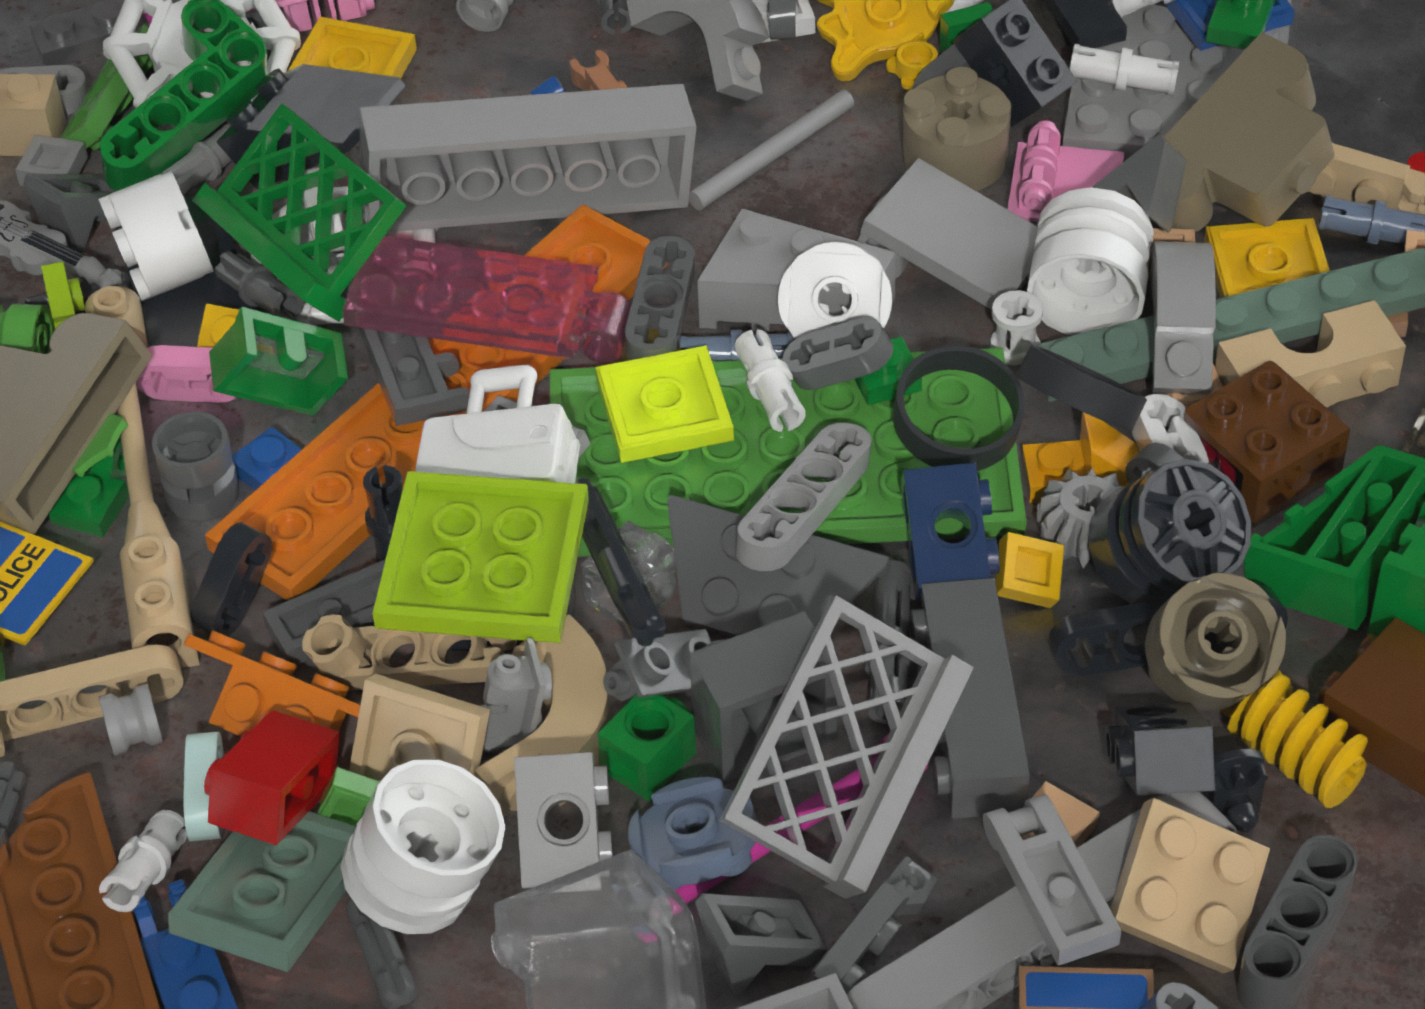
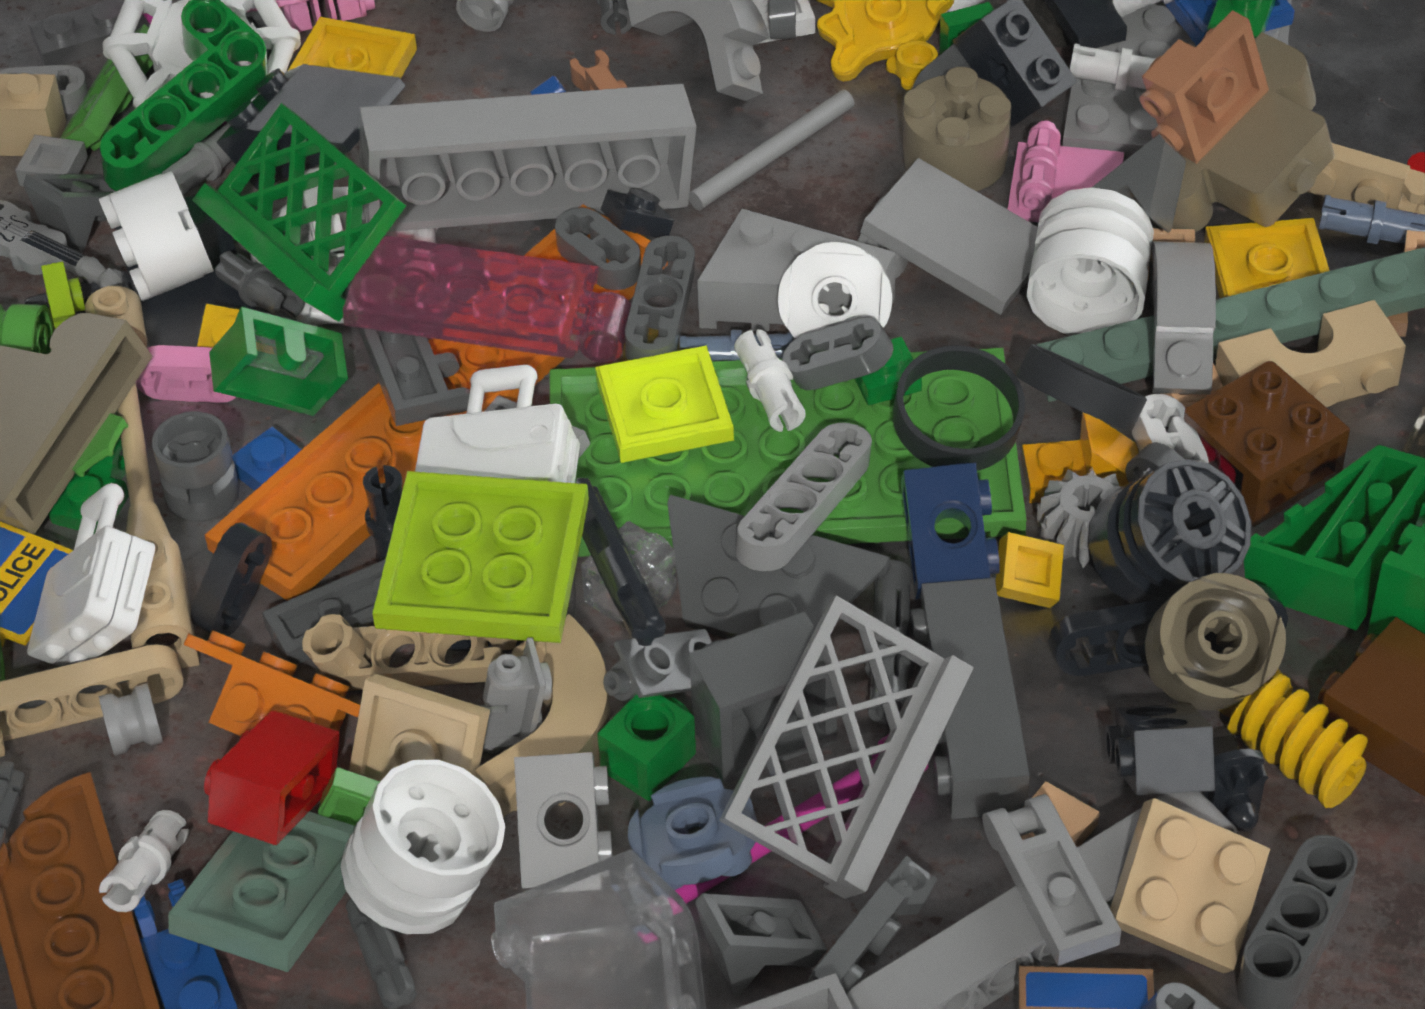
(95, 590): none -> white piece
(200, 753): light aqua beam -> none
(604, 243): none -> dark grey beam
(637, 213): none -> black plate
(1014, 326): white bush -> none
(1205, 88): none -> nougat plate

